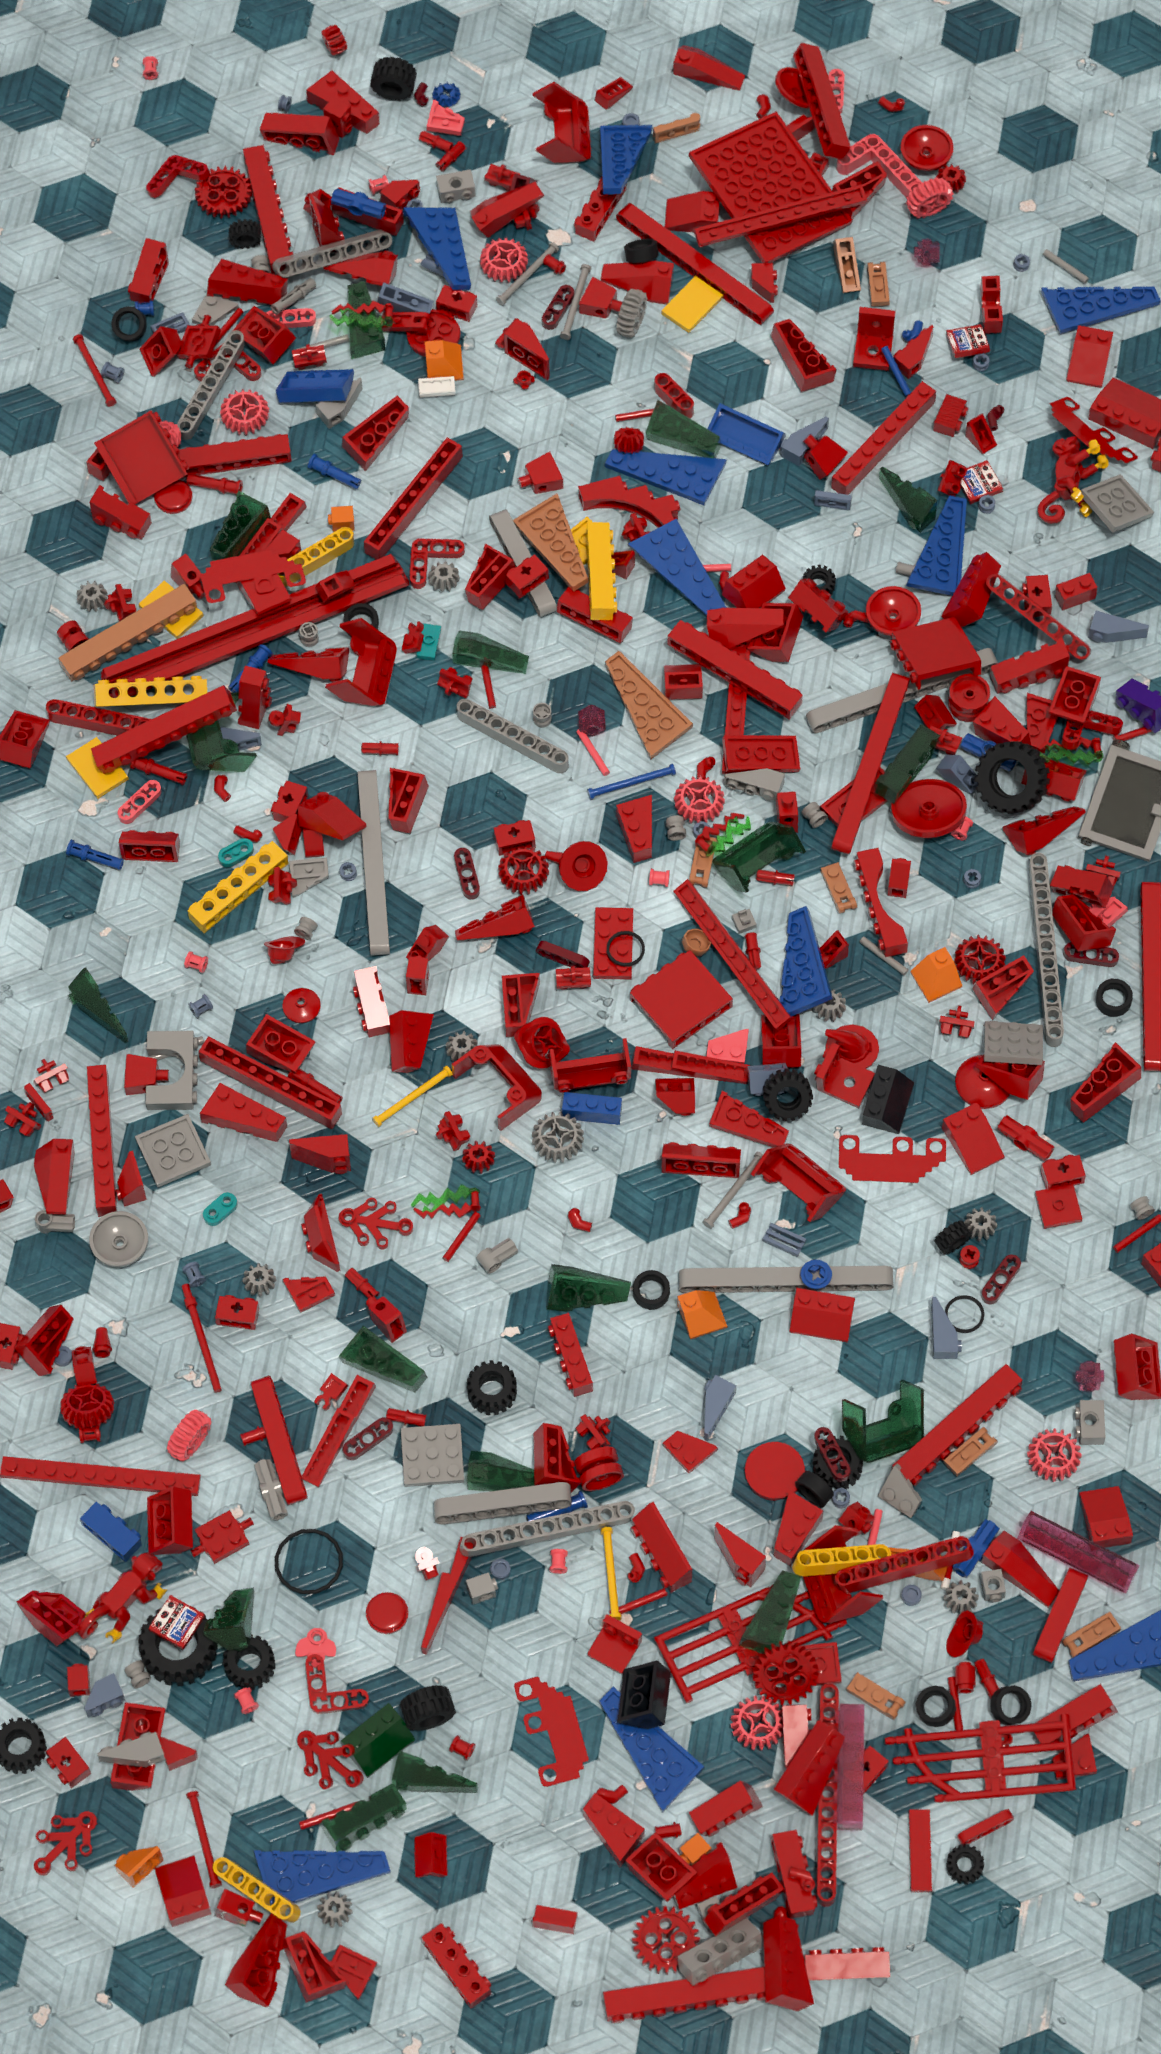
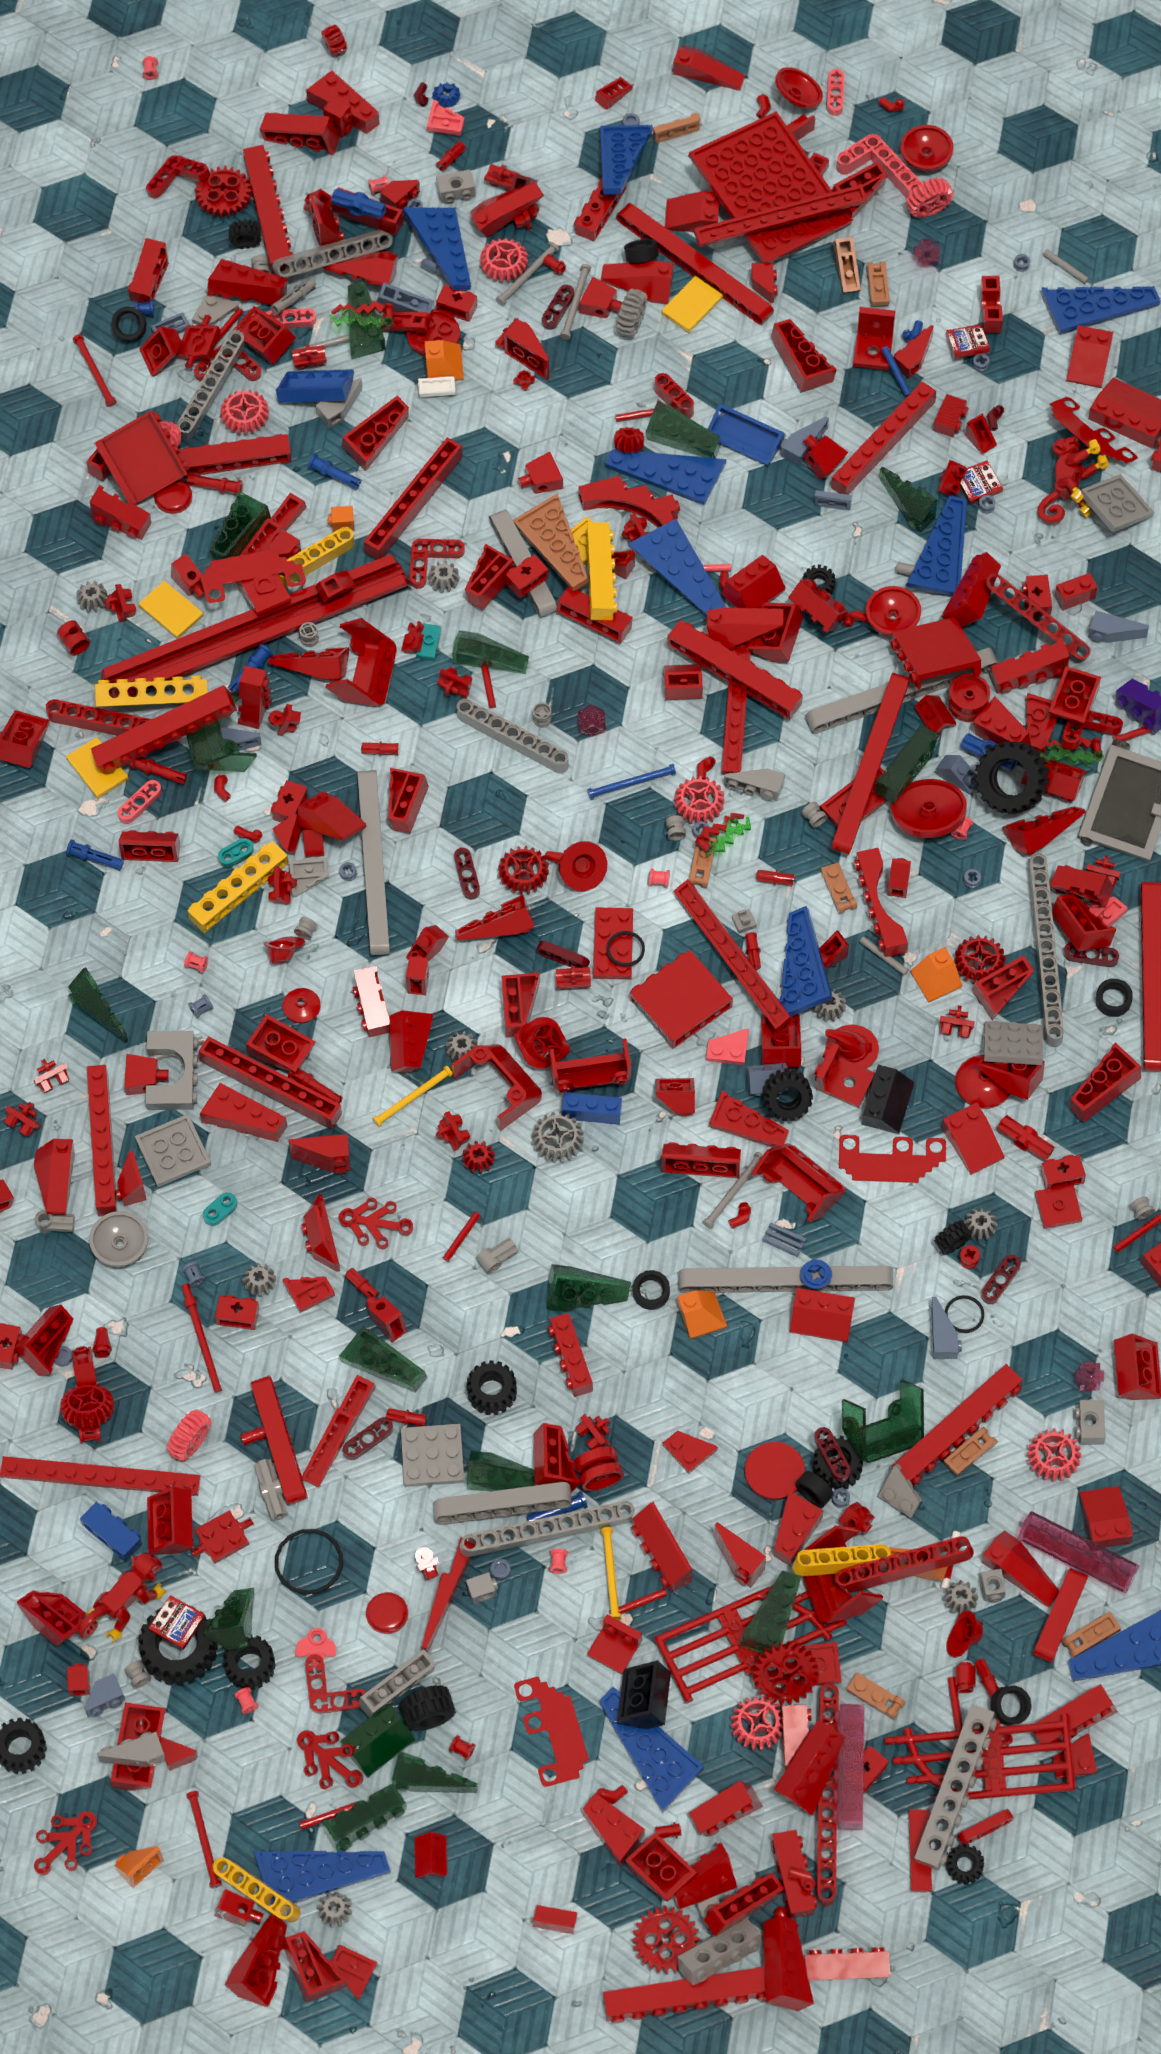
(39, 1103): red tile -> none
(62, 1752): red brick -> none
(112, 372): sand blue bush -> none
(127, 633): nougat brick -> none
(183, 1891): red slope -> none
(284, 103): sand blue bush -> none
(332, 1389): red plate -> none
(362, 608): black tyre -> none
(393, 78): black tyre -> none
(397, 1683): none -> light grey brick
(435, 141): red axle -> none
(439, 1202): piece -> none
(456, 1965): red brick -> none
(523, 836): red brick -> none
(570, 125): red windscreen -> none
(577, 1222): red arm -> none
(593, 752): coral bar -> none
(636, 825): red wedge -> none
(638, 1568): red arm -> none
(651, 712): nougat wing -> none
(688, 1065): red slope -> none
(694, 1849): orange brick -> none
(696, 942): nougat hair -> none
(718, 1397): sand blue slope -> none
(755, 852): clear green windscreen -> none
(761, 752): red plate -> none
(787, 808): red torso -> none
(821, 101): red brick -> none
(875, 1527): coral bar -> none
(911, 1595): sand blue tile -> none
(932, 1691): black tyre -> none
(947, 741): red hips -> none
(953, 176): red gear -> none
(975, 1717): none -> light grey brick
(980, 1543): blue piece -> none

